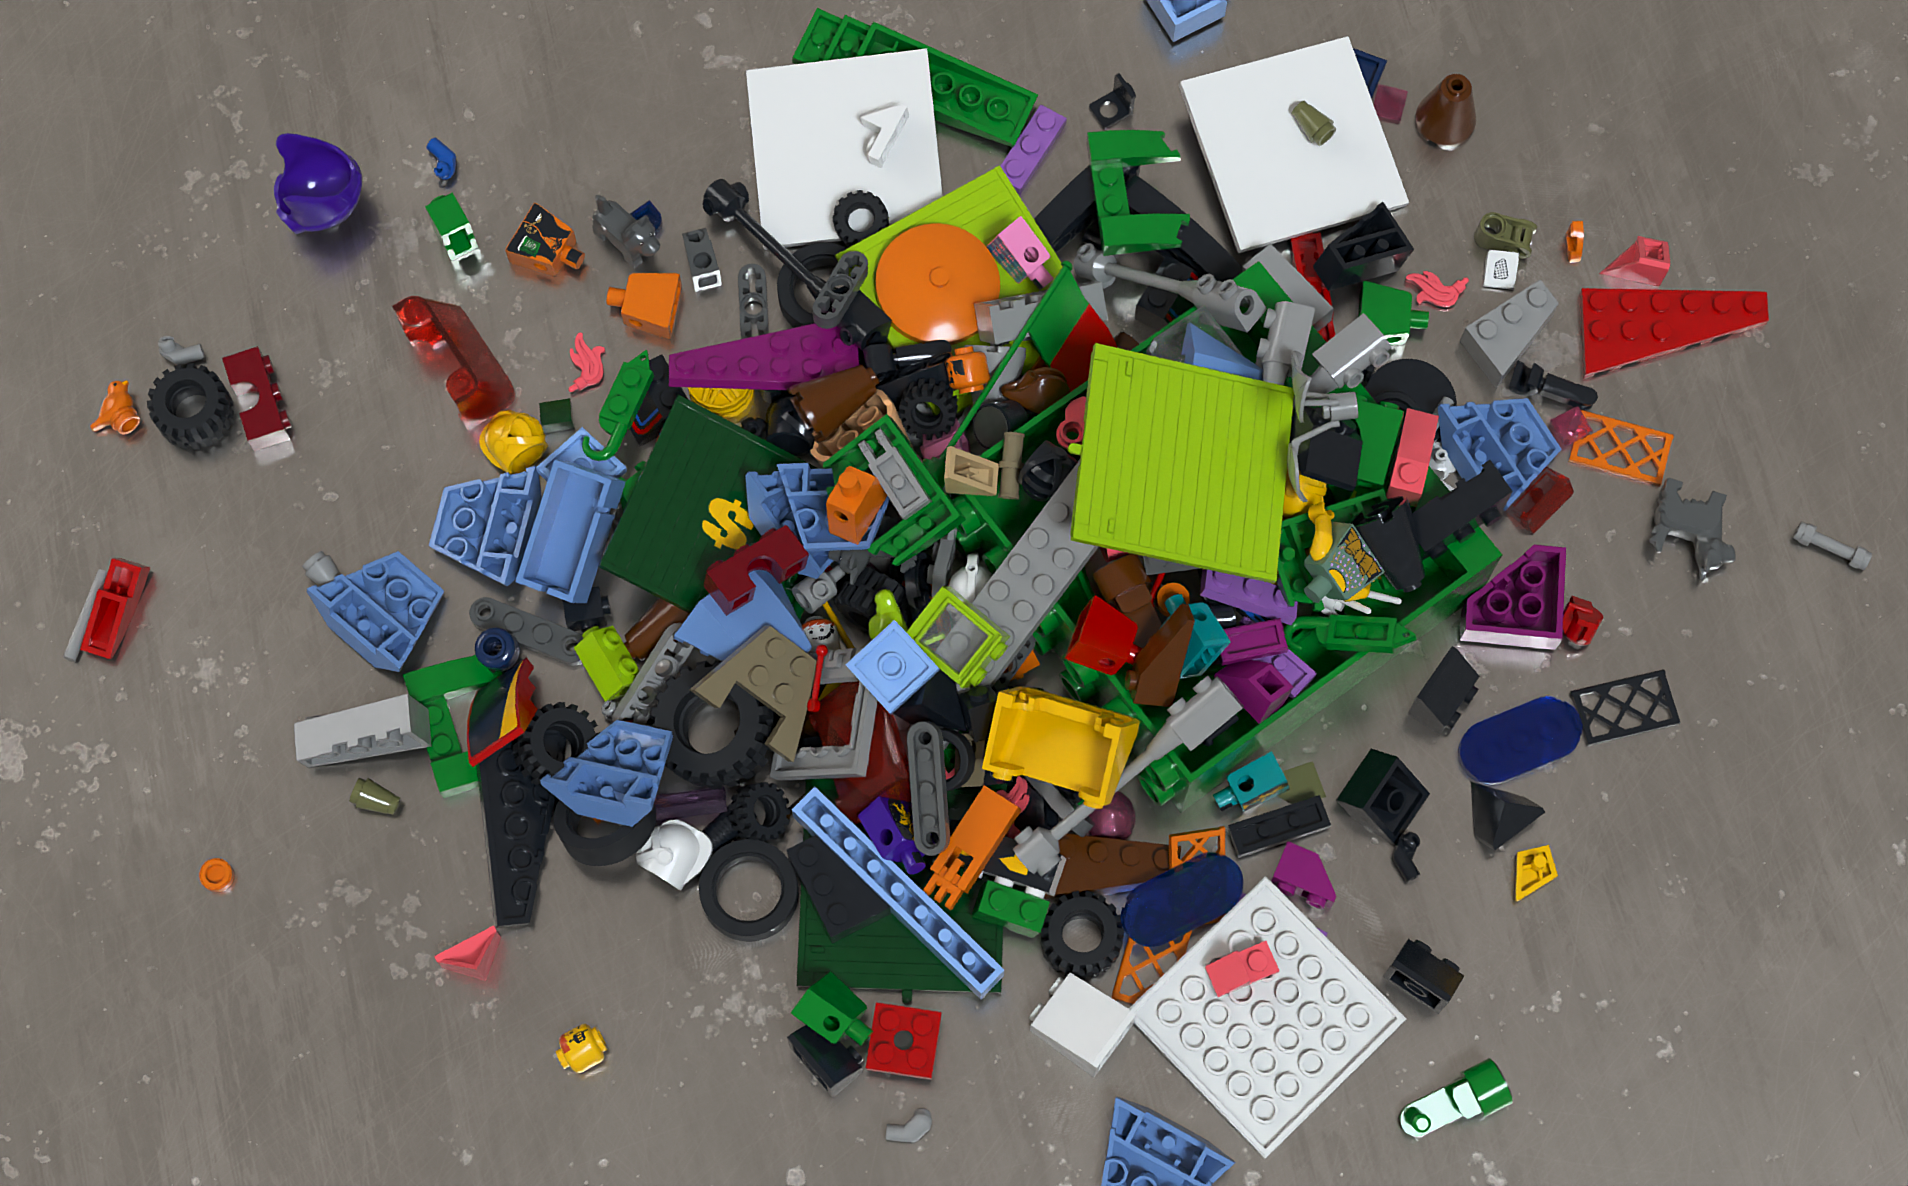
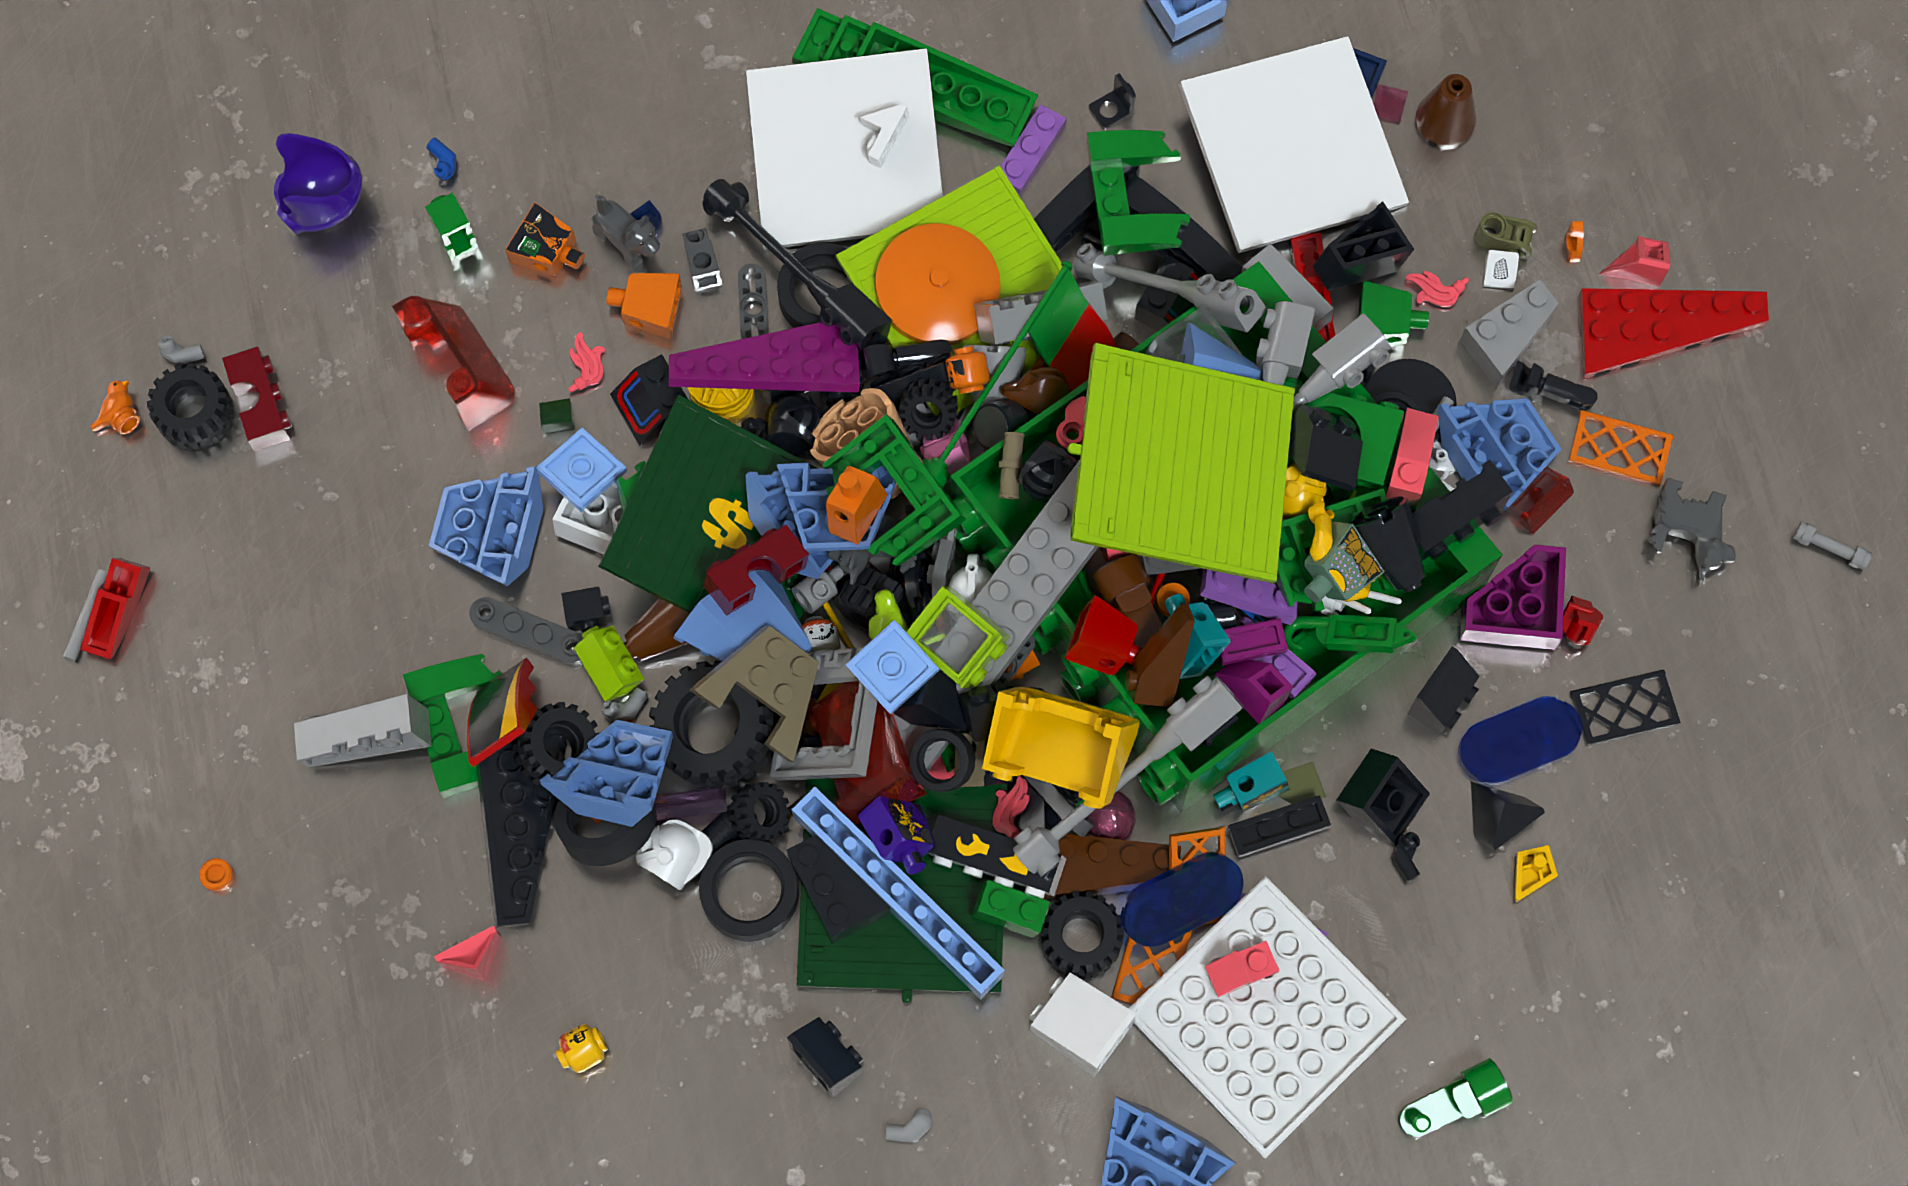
(320, 568): light grey cone -> none
(373, 797): olive cone -> none
(379, 608): medium blue wedge -> none
(488, 644): dark blue head -> none
(513, 441): yellow helmet -> none
(570, 531): medium blue piece -> none
(622, 405): green plate -> none
(648, 677): light grey beam -> none
(814, 704): red hinge -> none
(832, 399): reddish brown cone -> none
(833, 1011): green torso -> none
(840, 302): dark grey beam -> none
(859, 201): black tyre -> none
(895, 477): light grey hinge -> none
(903, 1041): red piece -> none
(928, 788): dark grey plate -> none
(969, 473): tan slope -> none
(978, 836): orange hinge -> none
(1021, 253): bright pink torso -> none
(1304, 874): magenta slope -> none
(1314, 123): olive cone -> none
(1334, 406): light grey plant -> none
(1424, 975): black slope -> none
(1571, 426): clear pink slope -> none

